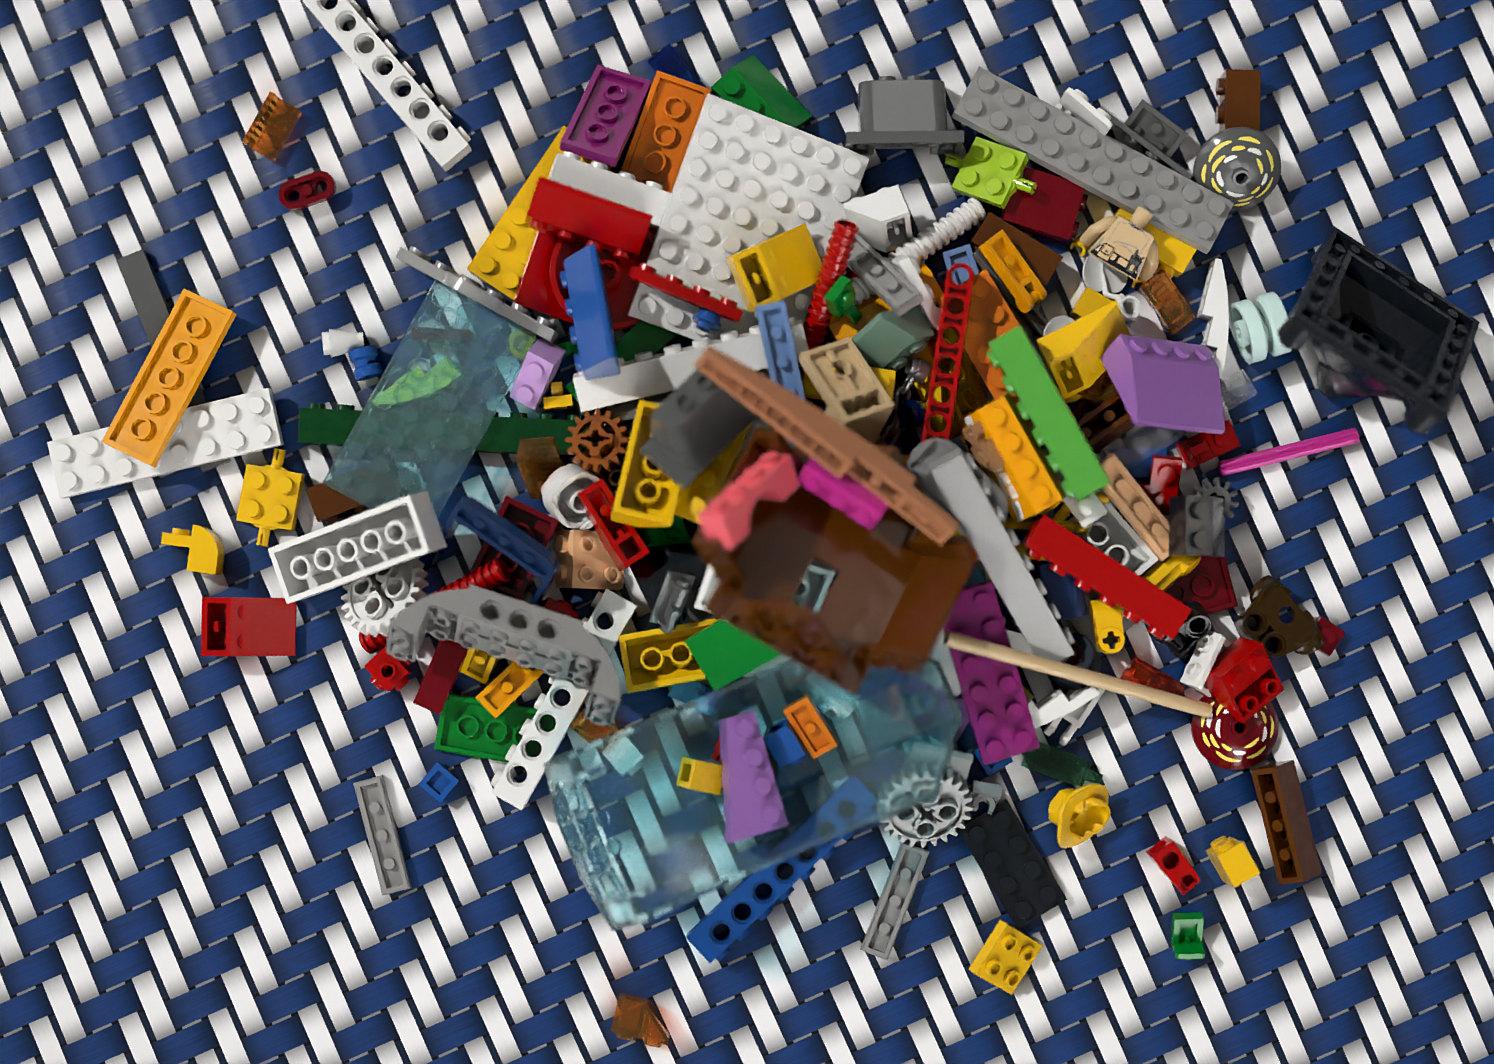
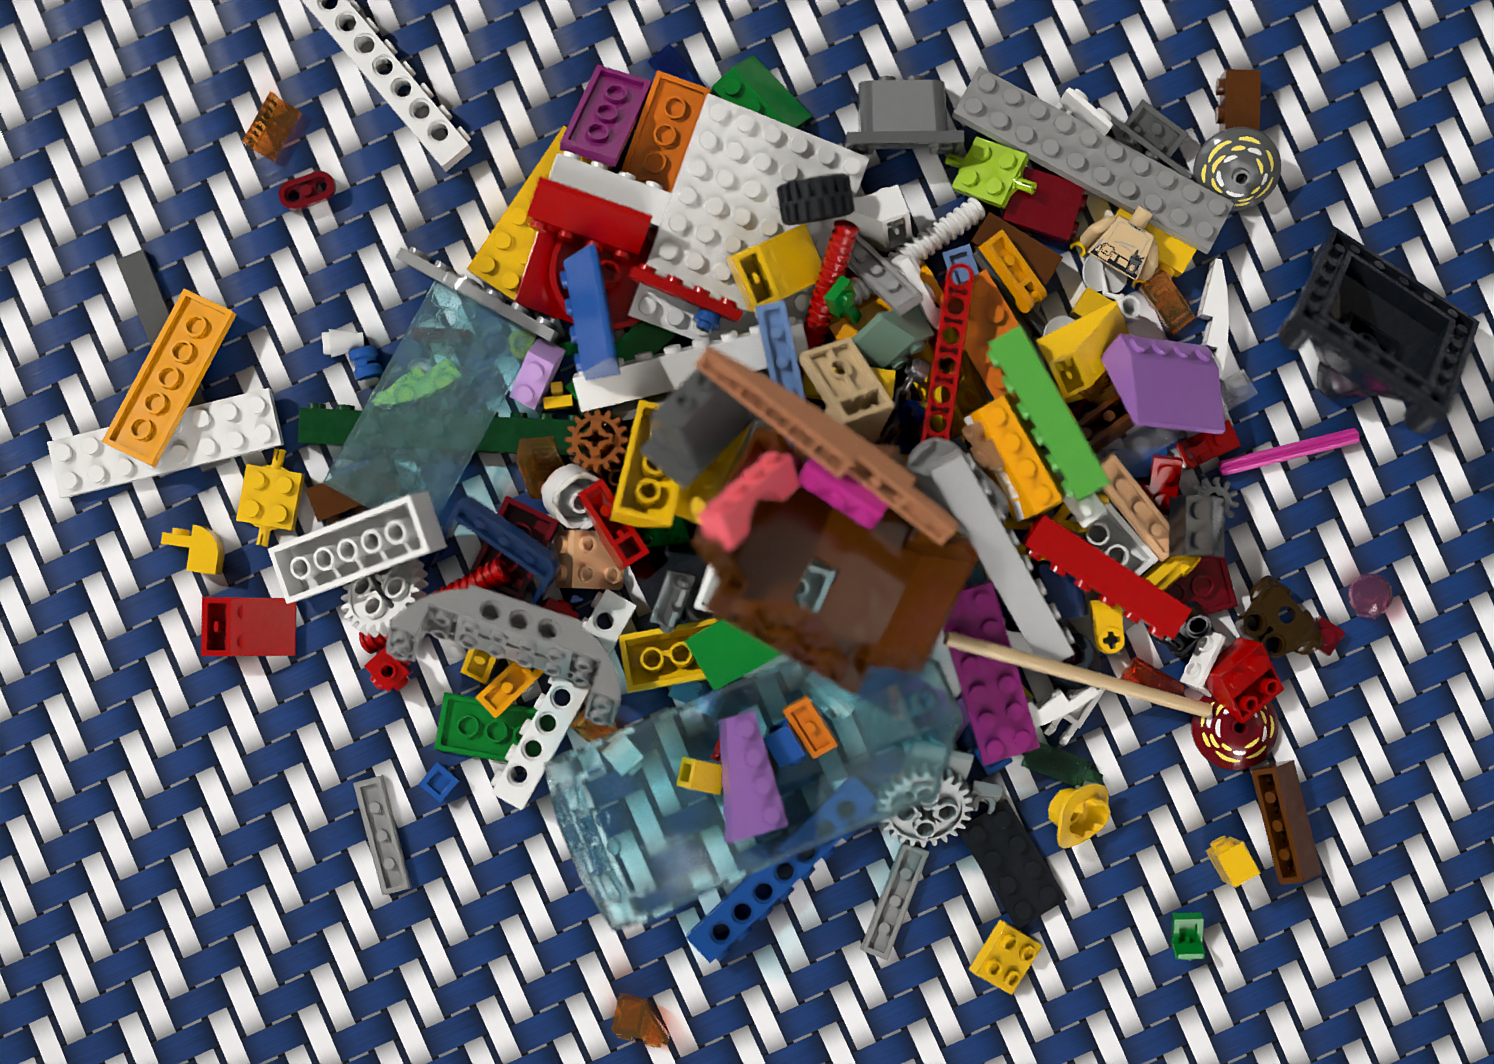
(441, 676): dark red slope -> none
(815, 199): none -> black tyre
(1173, 865): red leg -> none
(1257, 327): light aqua wheel -> none
(1370, 596): none -> clear pink hair

